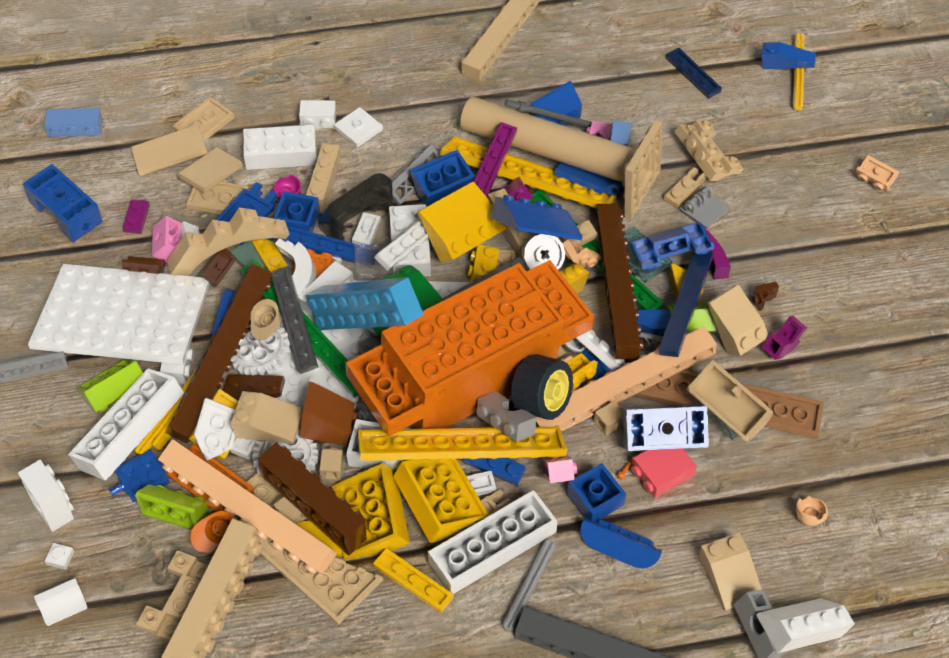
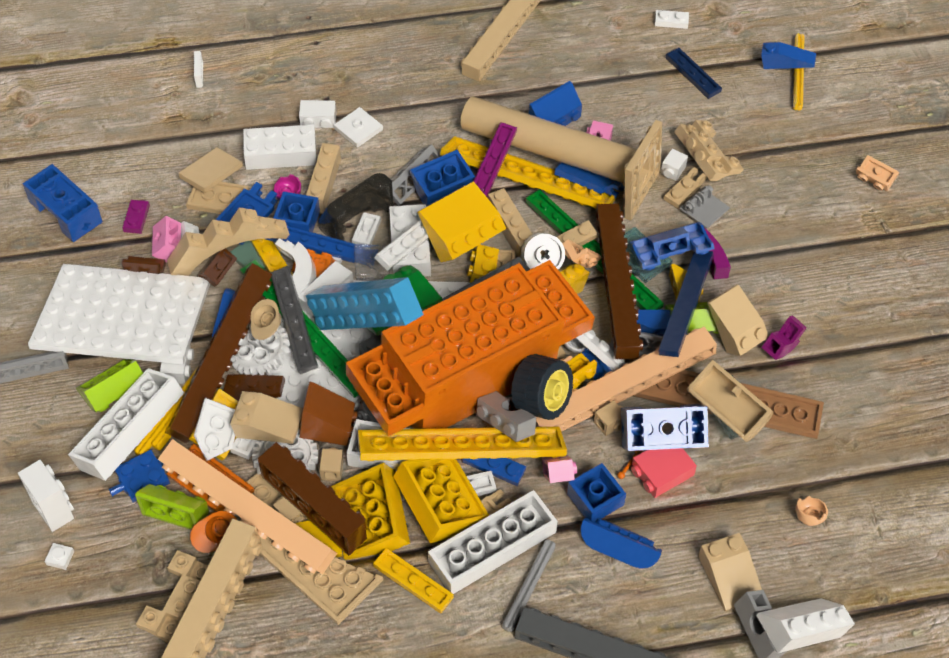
(61, 602): white panel -> none
(73, 122): medium blue brick -> none
(169, 150): tan tile -> none
(198, 69): none -> white tile
(208, 115): tan tile -> none
(518, 189): magenta brick -> none
(522, 107): dark grey bar -> none
(535, 217): blue slope -> none
(621, 132): medium blue brick -> none
(671, 19): none -> white plate
(674, 164): none -> white brick
(764, 293): reddish brown bracket -> none

